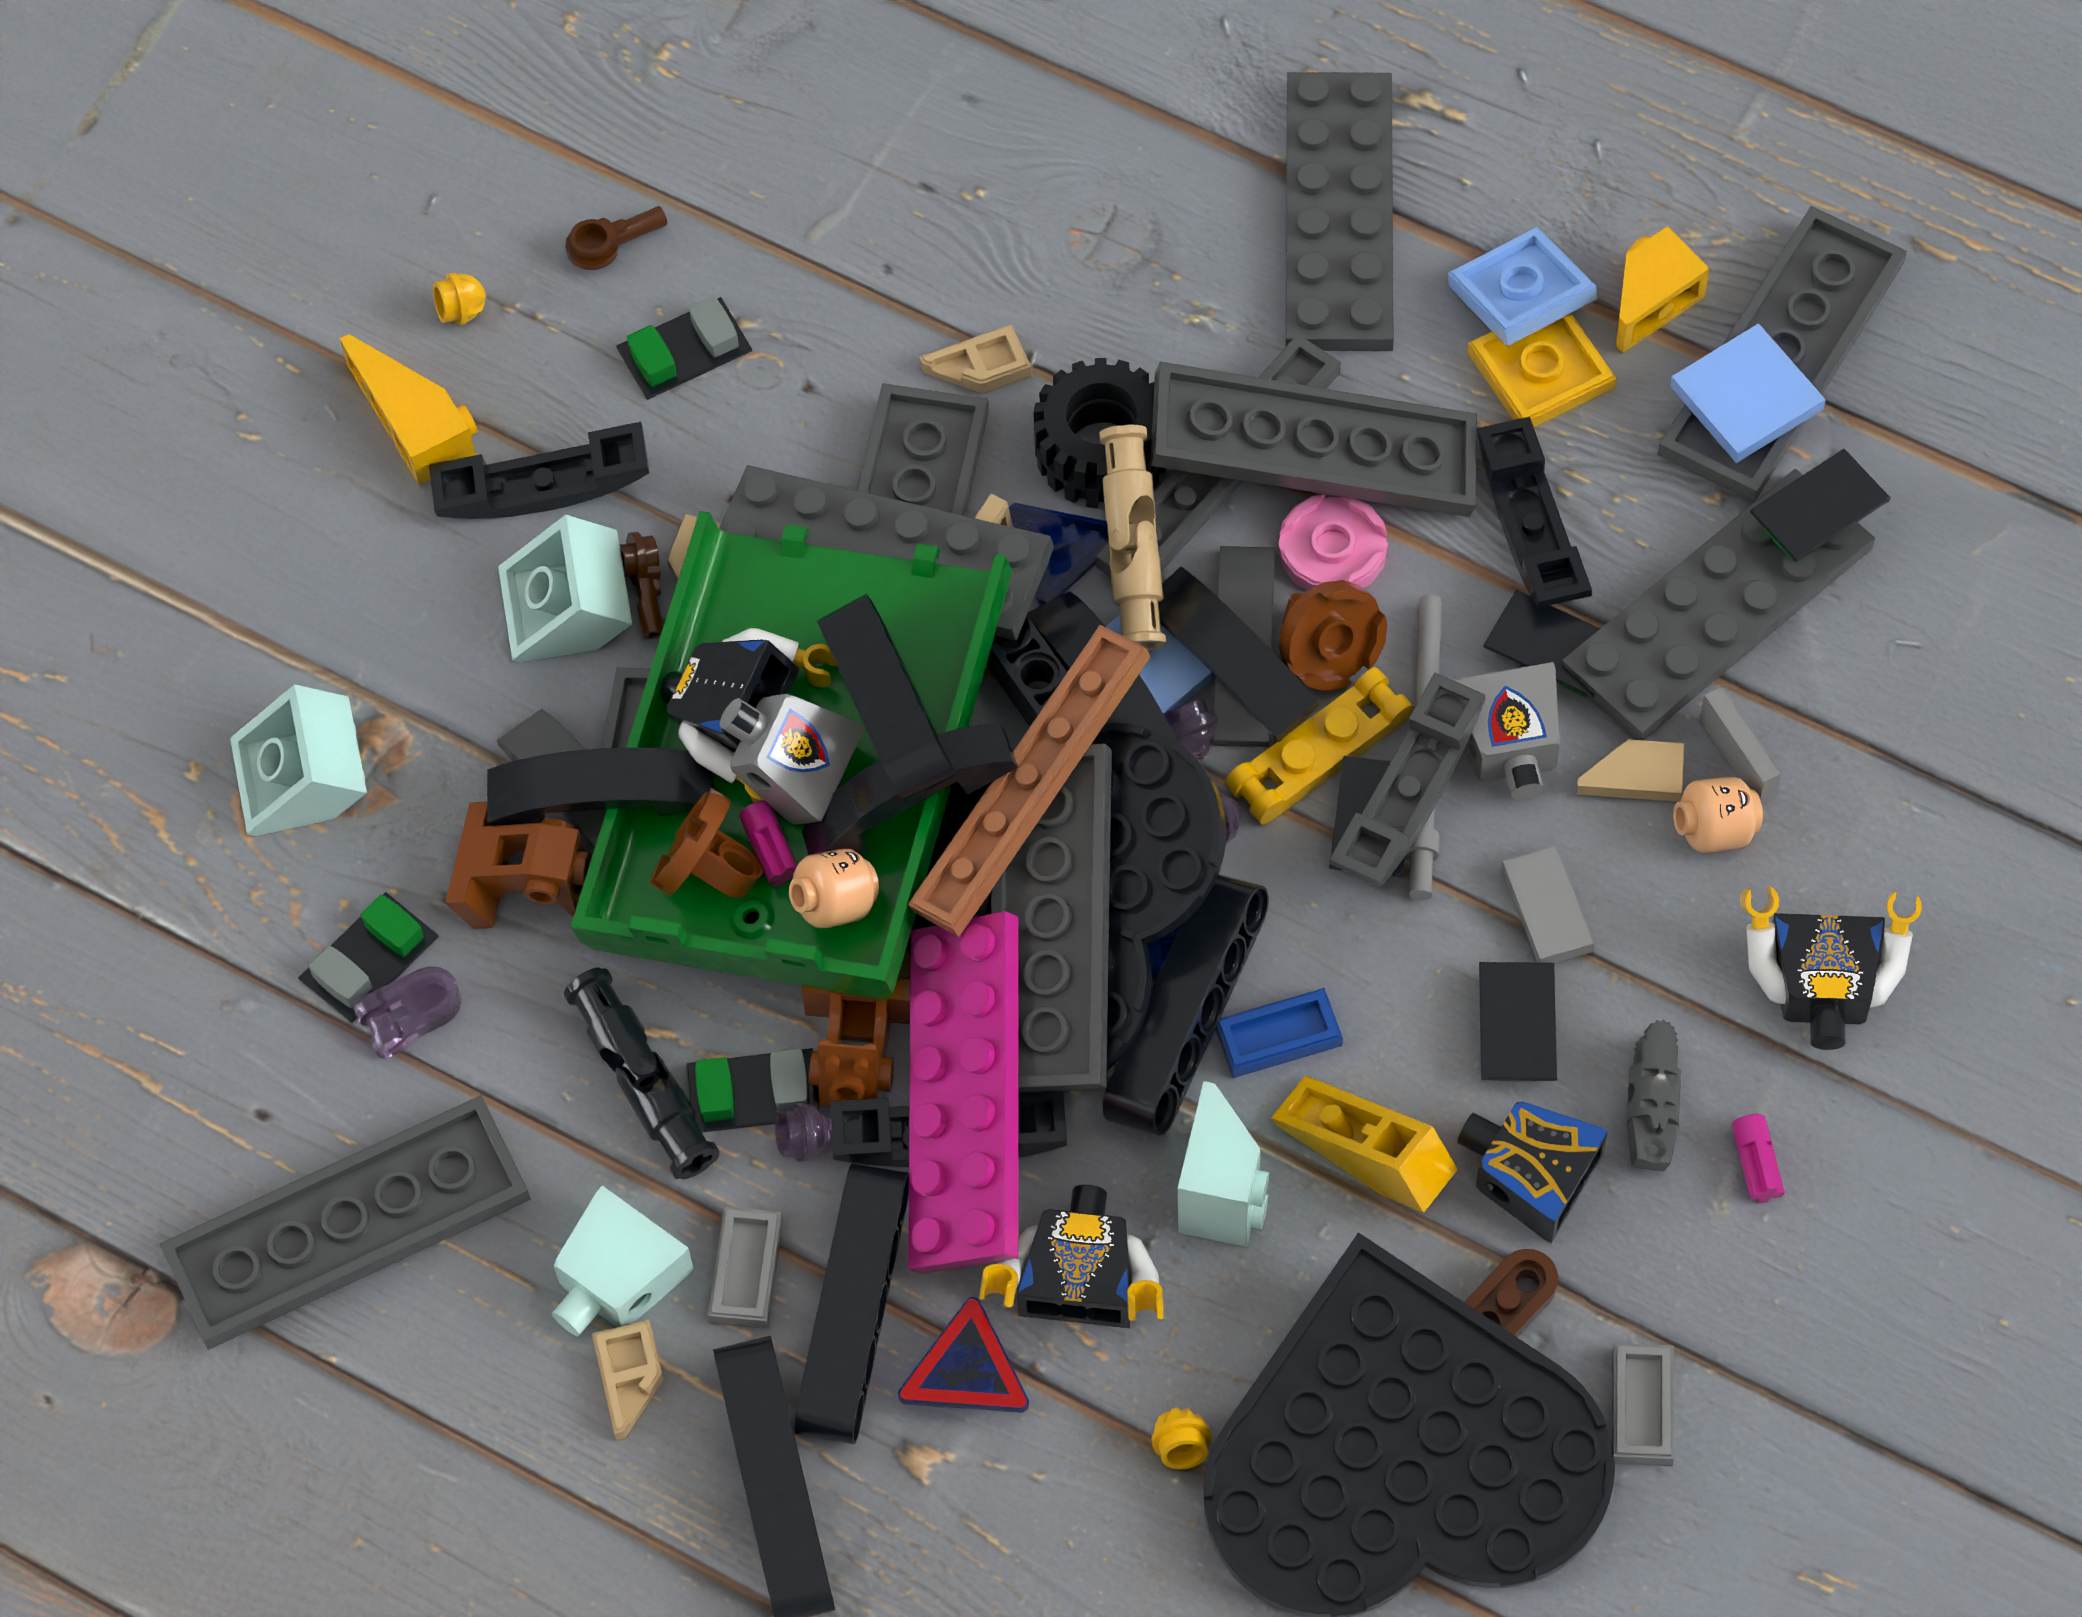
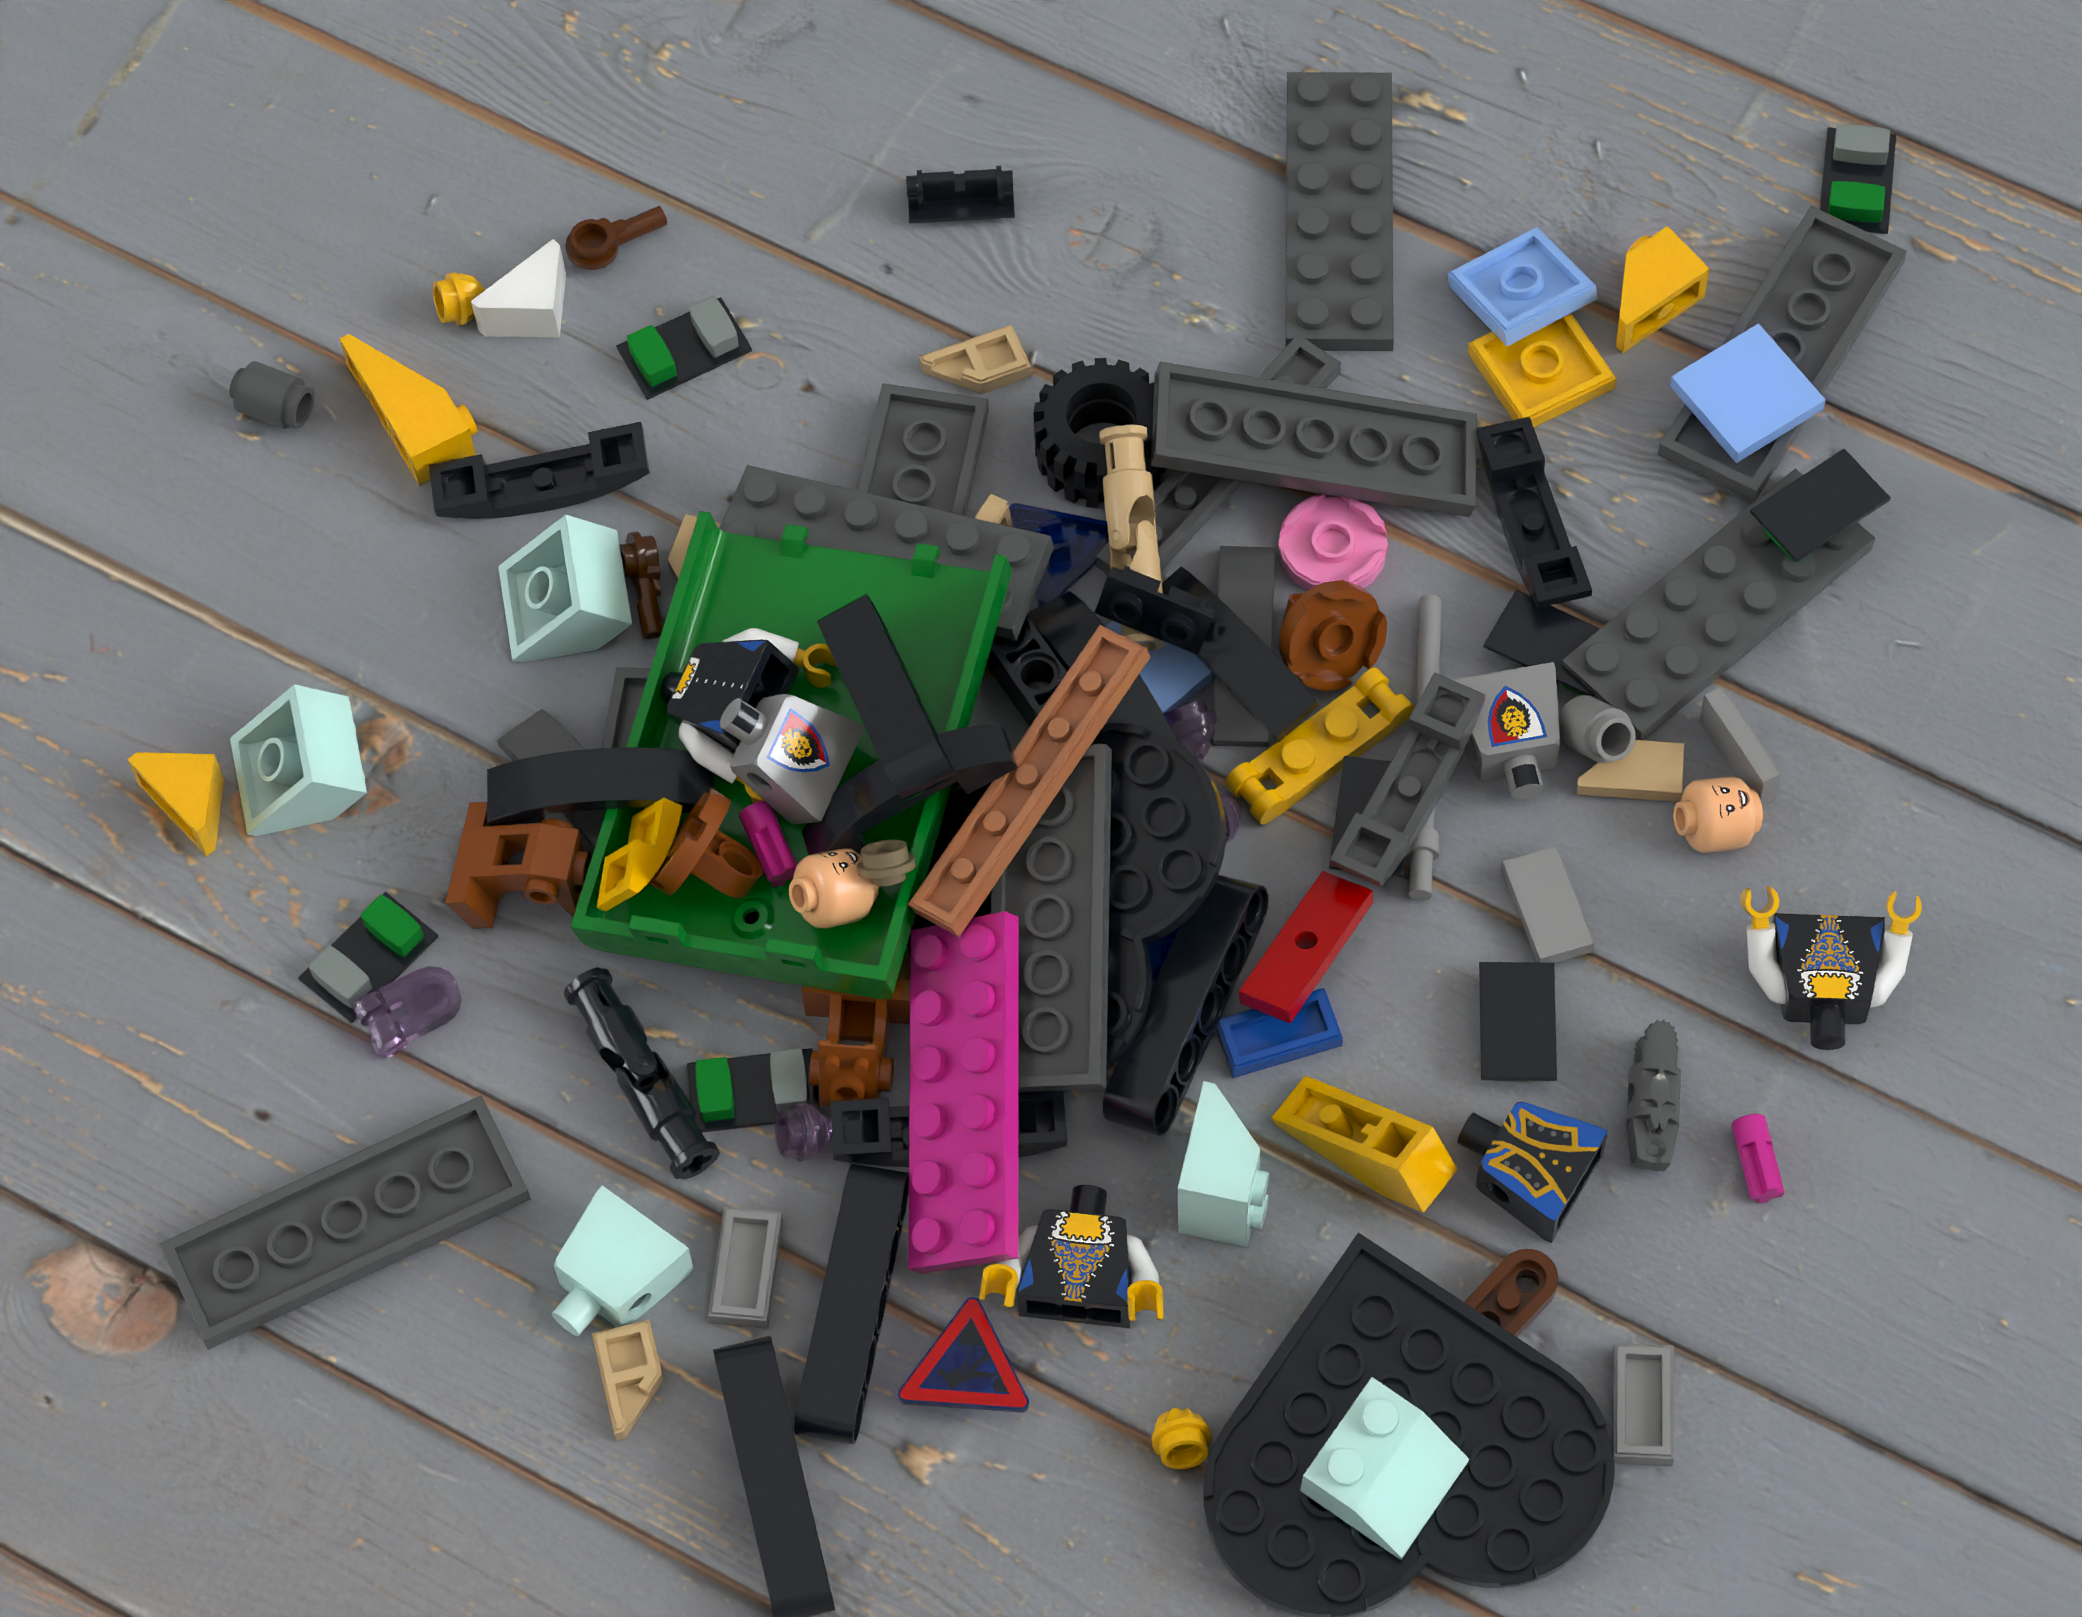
(186, 790): none -> yellow slope
(271, 395): none -> dark grey brick
(526, 298): none -> white slope
(637, 862): none -> yellow slope
(886, 862): none -> dark tan plate
(960, 196): none -> black hinge
(1135, 603): none -> black hinge
(1306, 947): none -> red tile
(1384, 1469): none -> light aqua slope
(1596, 729): none -> light grey brick
(1859, 176): none -> piece

